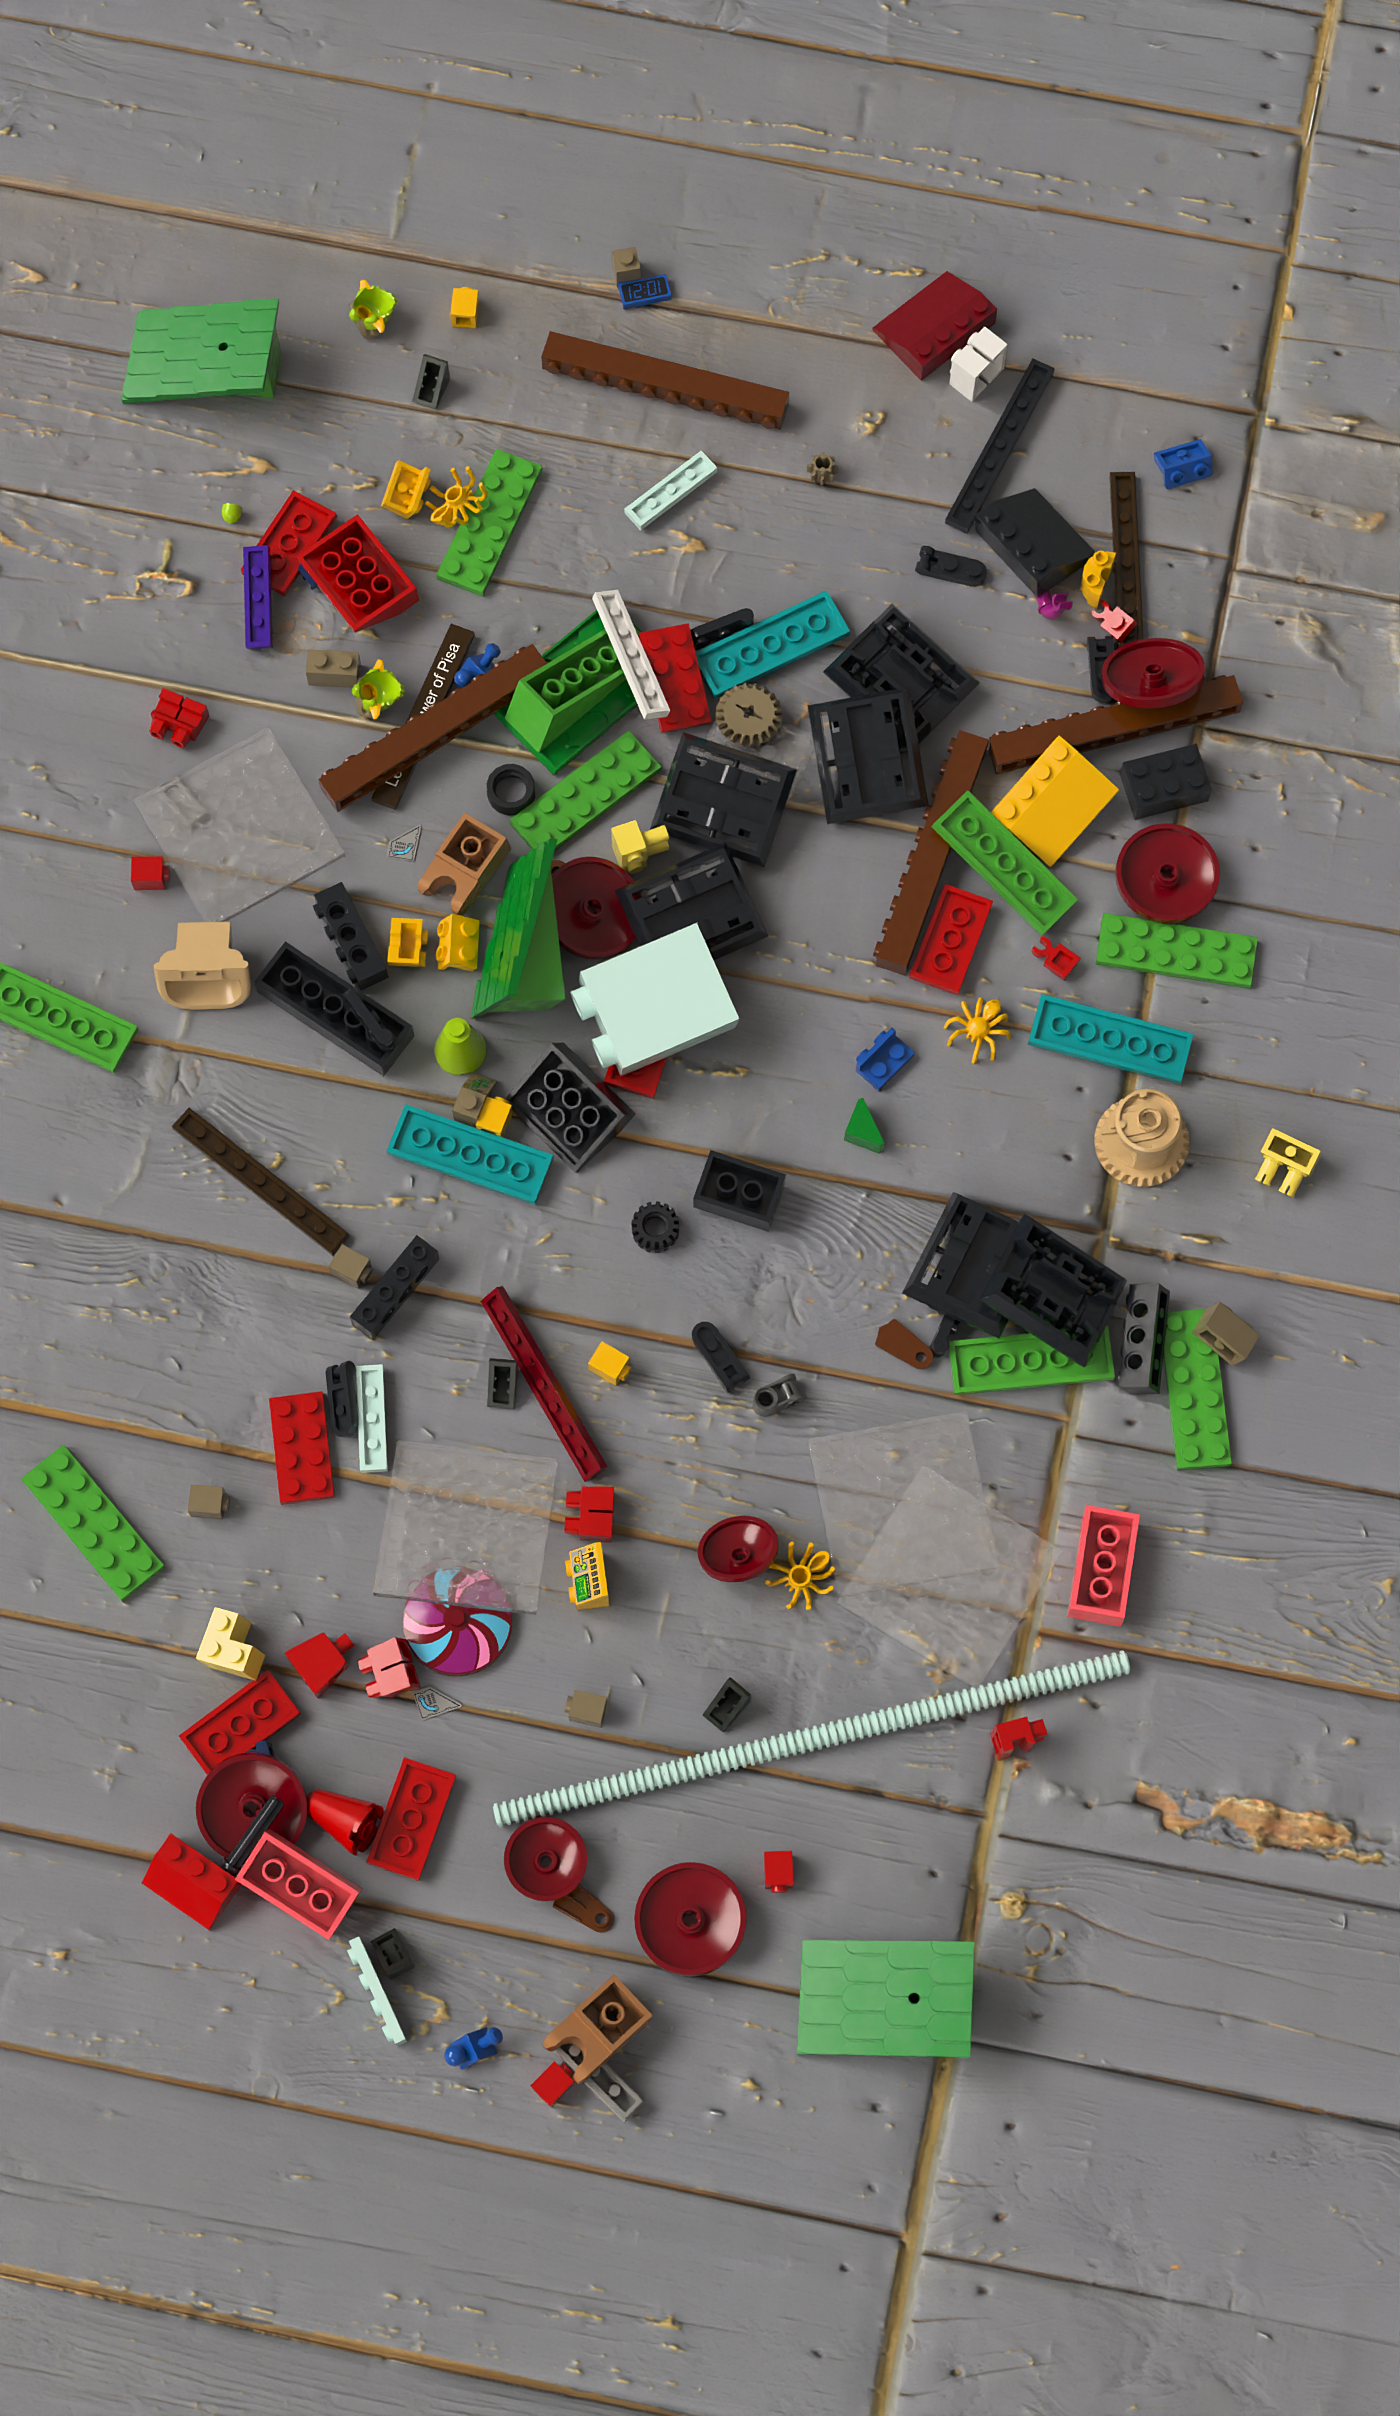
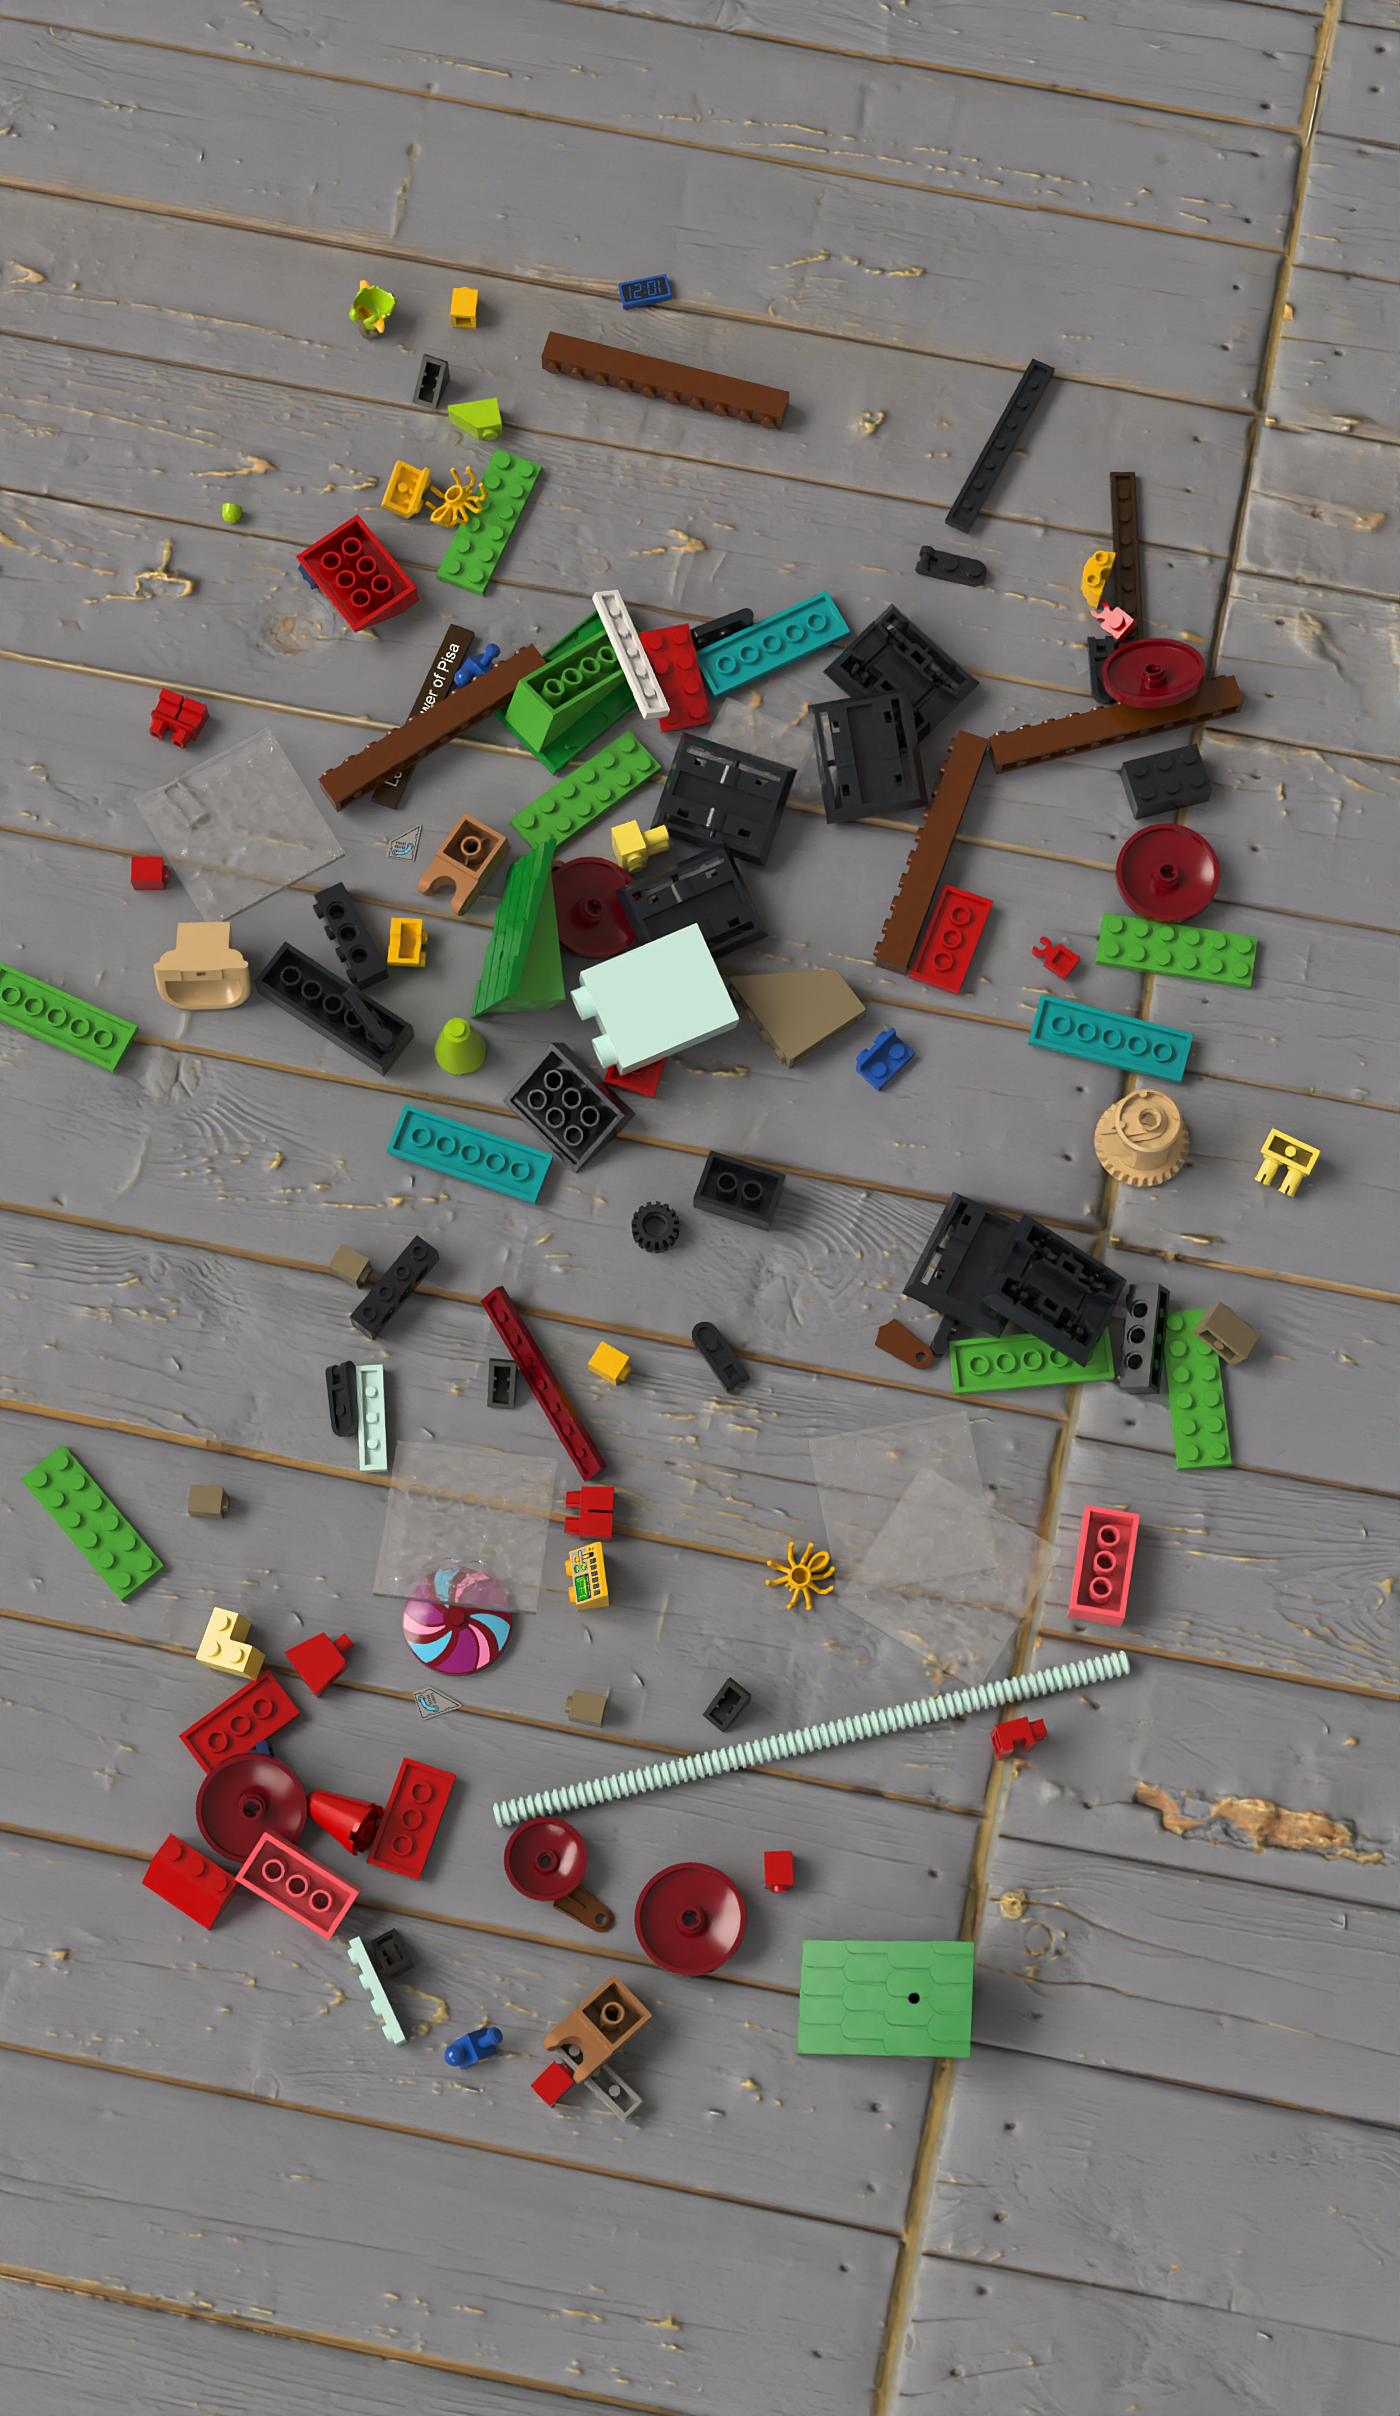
(204, 352): piece -> none
(252, 1836): black axle -> none
(257, 597): dark purple plate -> none
(260, 1181): dark brown tile -> none
(292, 531): red plate -> none
(301, 1448): red plate -> none
(332, 668): dark tan brick -> none
(376, 691): lime hair -> none
(391, 1669): hips -> none
(458, 943): yellow bracket -> none
(472, 1098): dark tan slope -> none
(477, 418): none -> lime slope
(495, 1116): yellow brick -> none
(507, 771): black tyre -> none
(626, 265): dark tan brick -> none
(670, 490): light aqua plate -> none
(738, 1549): dark red dish -> none
(755, 729): dark tan gear -> none
(783, 1394): dark grey piece -> none
(797, 1009): none -> dark tan slope
(826, 470): dark tan gear -> none
(863, 1130): green slope -> none
(936, 323): dark red slope -> none
(978, 1027): yellow animal -> none
(981, 357): white piece -> none
(1004, 862): bright green plate -> none
(1032, 540): black slope -> none
(1053, 606): magenta piece -> none
(1055, 801): yellow slope -> none
(1184, 463): blue bracket -> none

